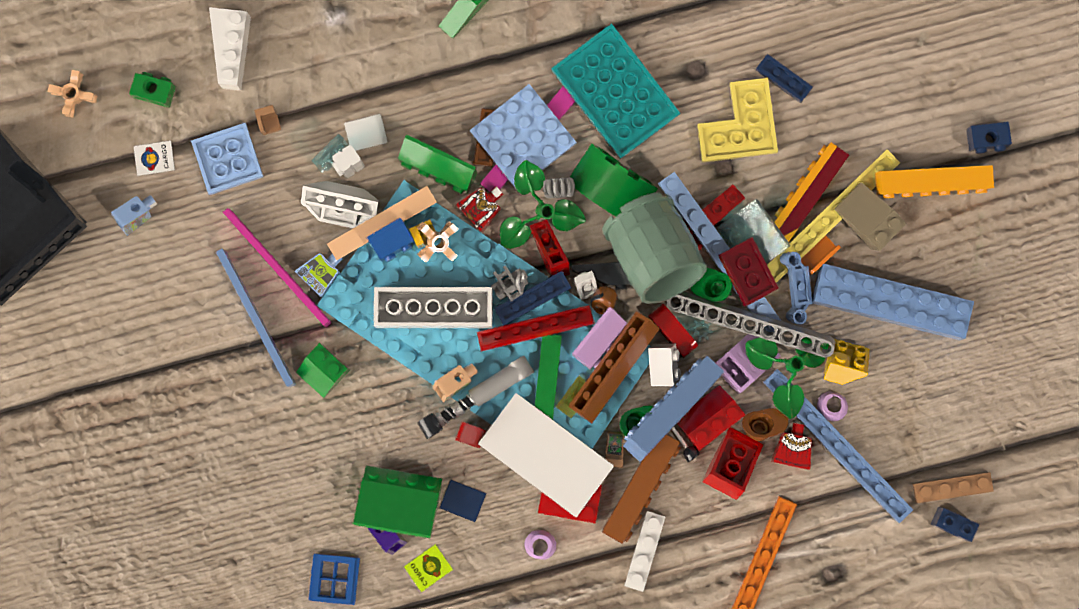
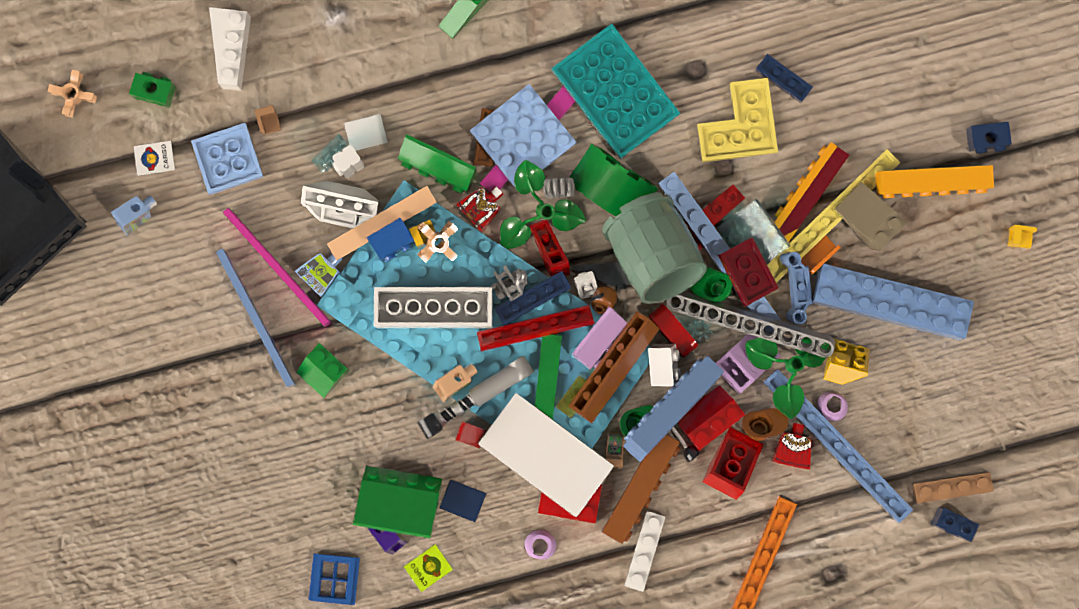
(1021, 236): none -> yellow panel

